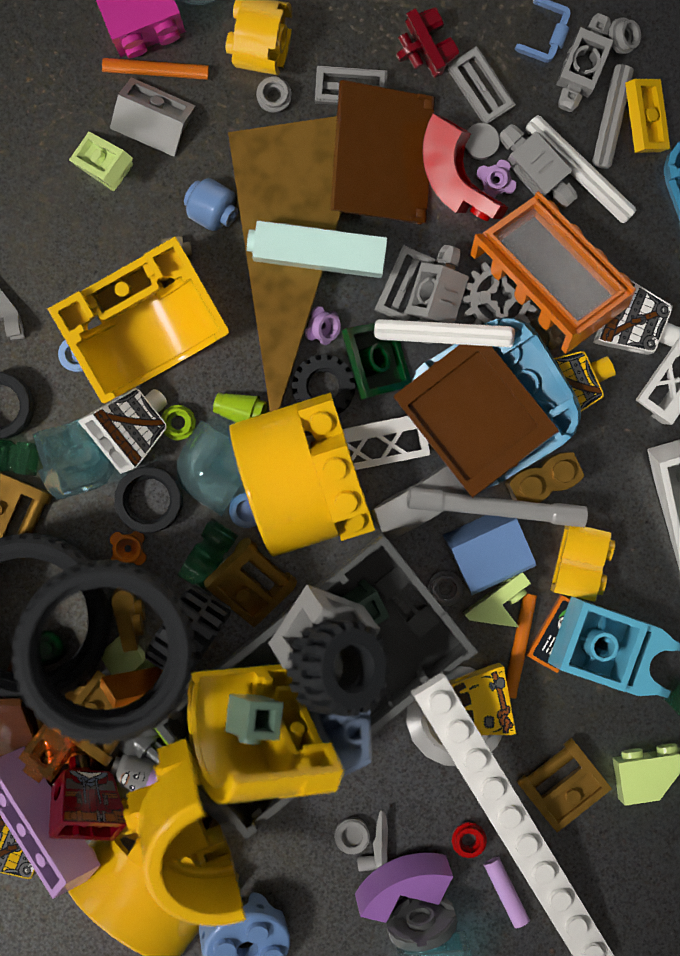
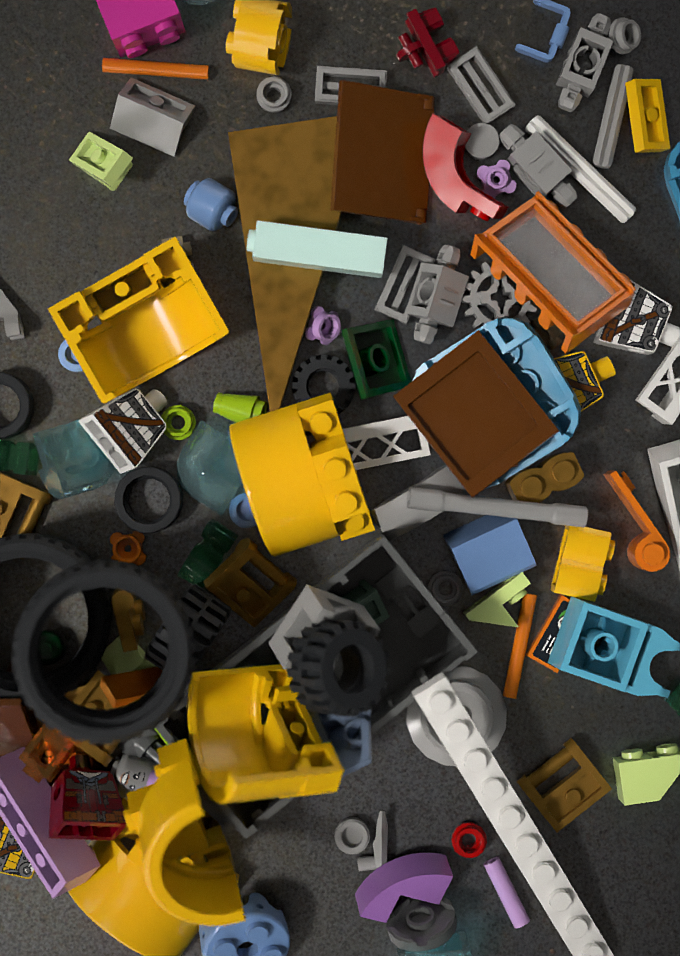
(254, 718): sand green brick -> none
(444, 333): white axle -> none
(486, 699): yellow torso -> none
(648, 549): none -> orange door

